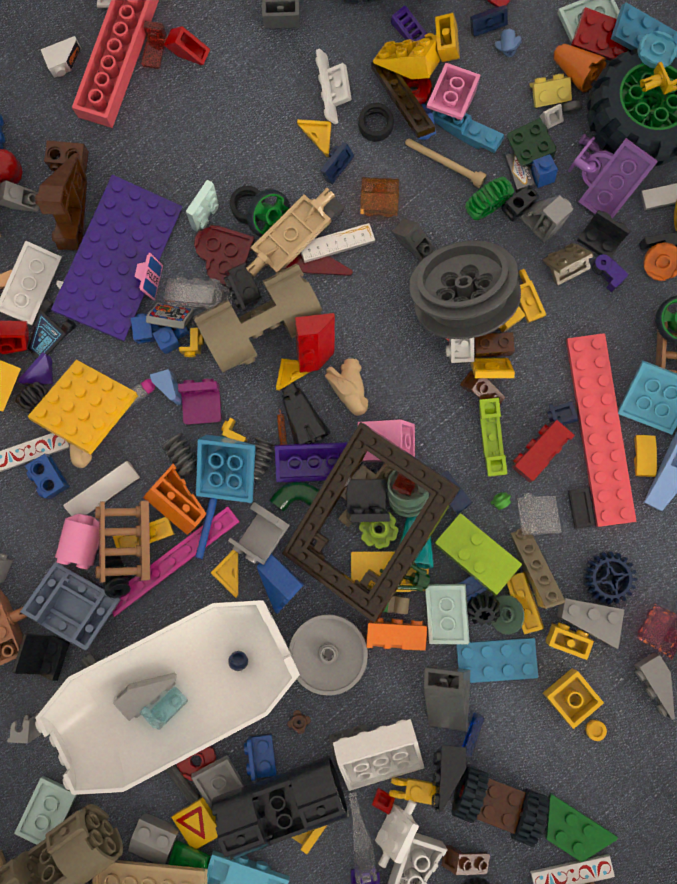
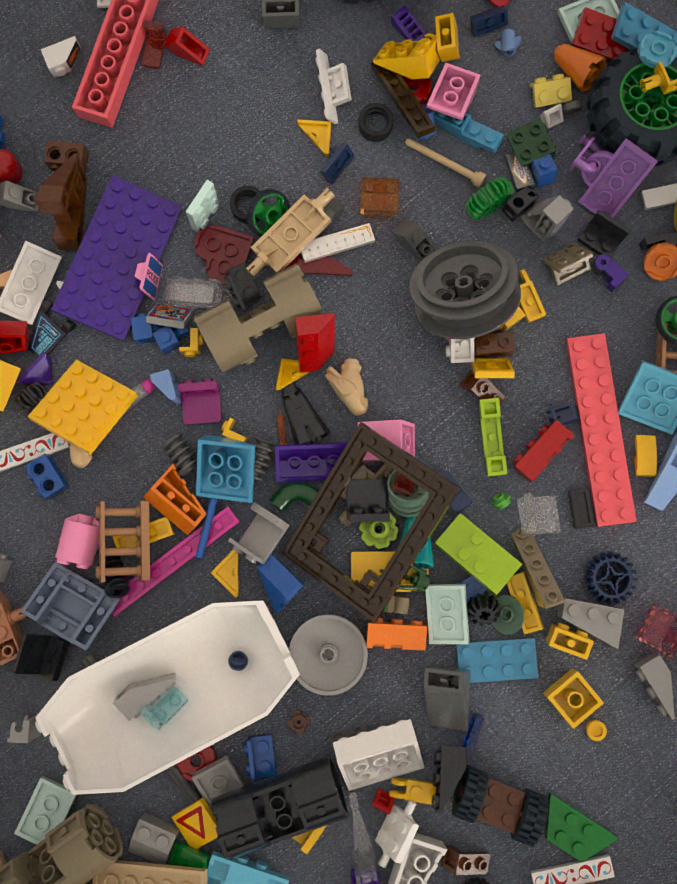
(102, 490): white slope -> none

